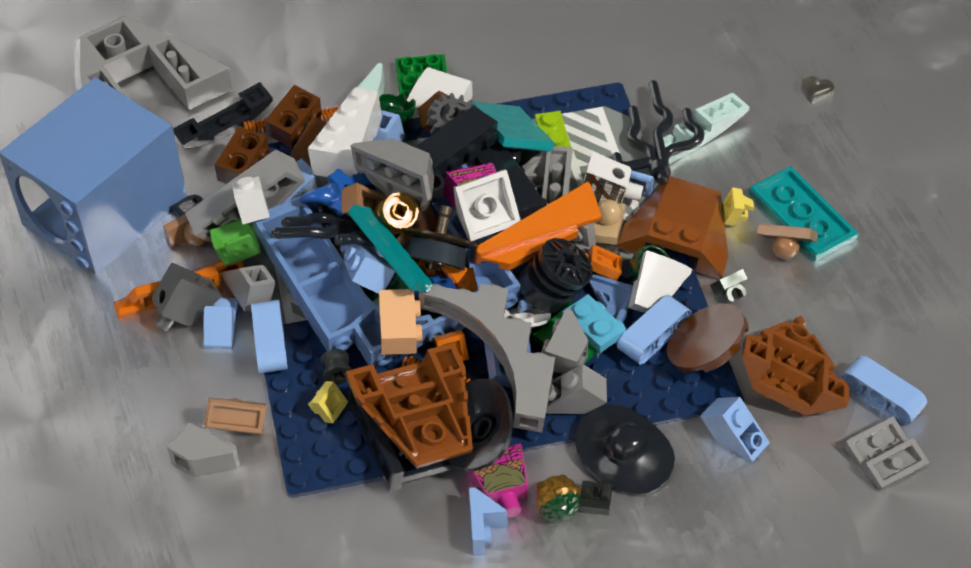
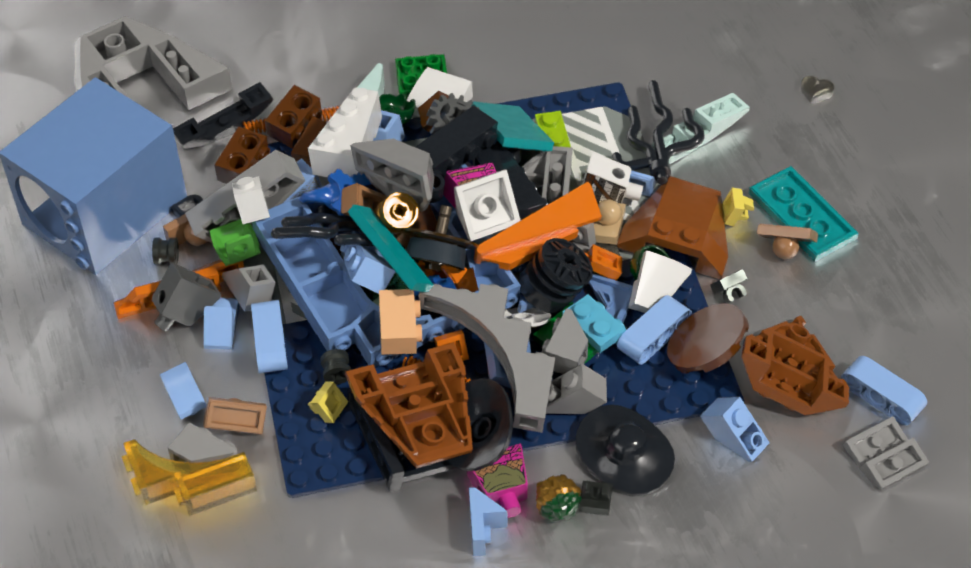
(165, 250): none -> pearl dark grey wheel
(183, 390): none -> light blue slope
(193, 484): none -> clear yellow arch

